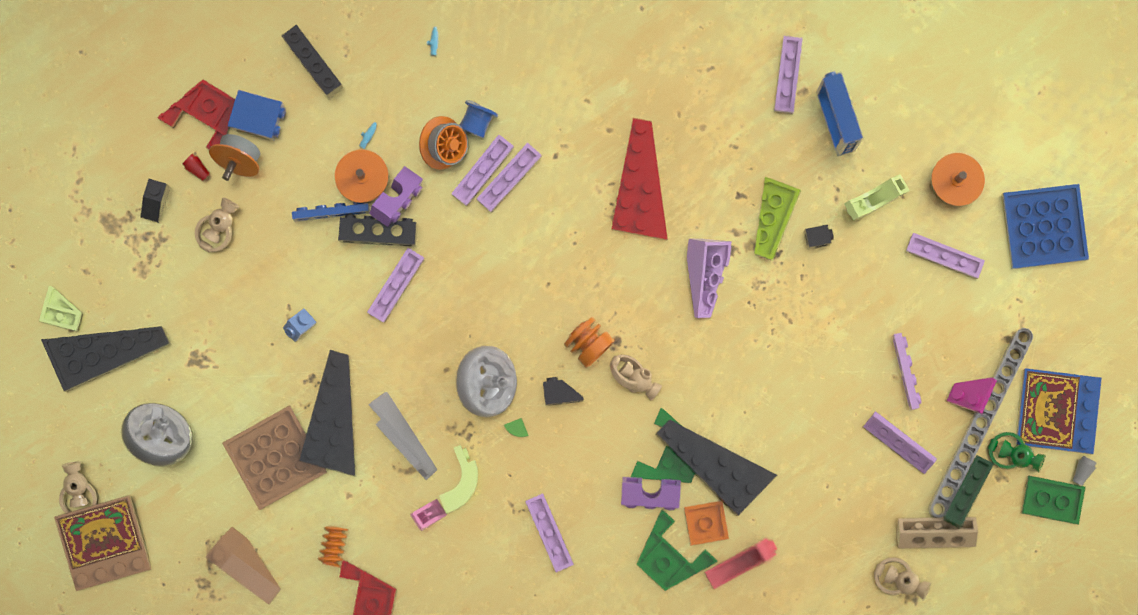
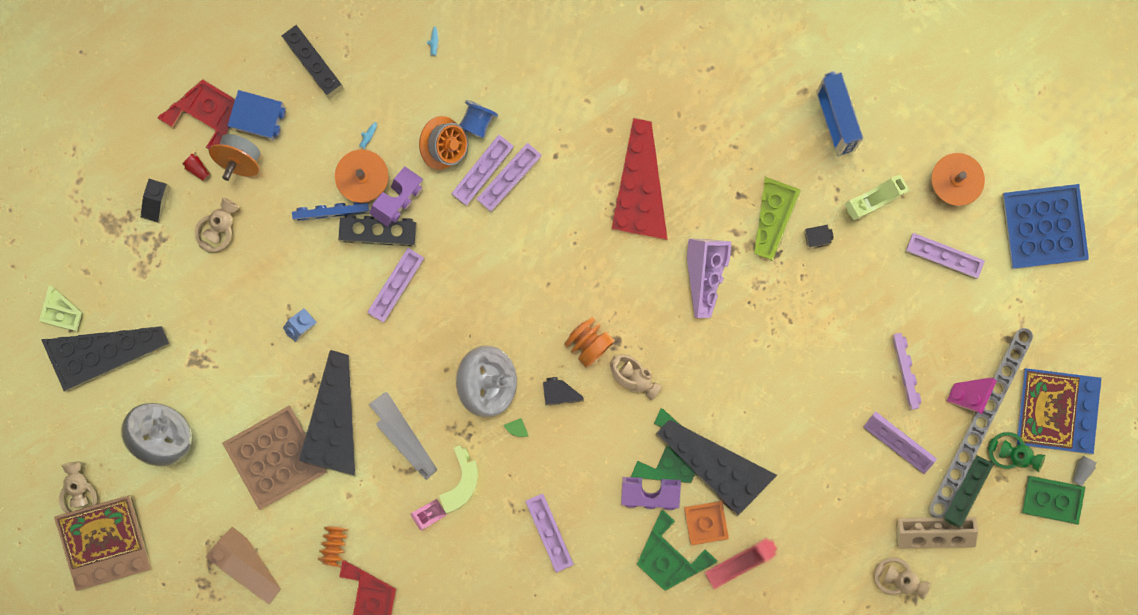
(788, 74): lavender plate -> none

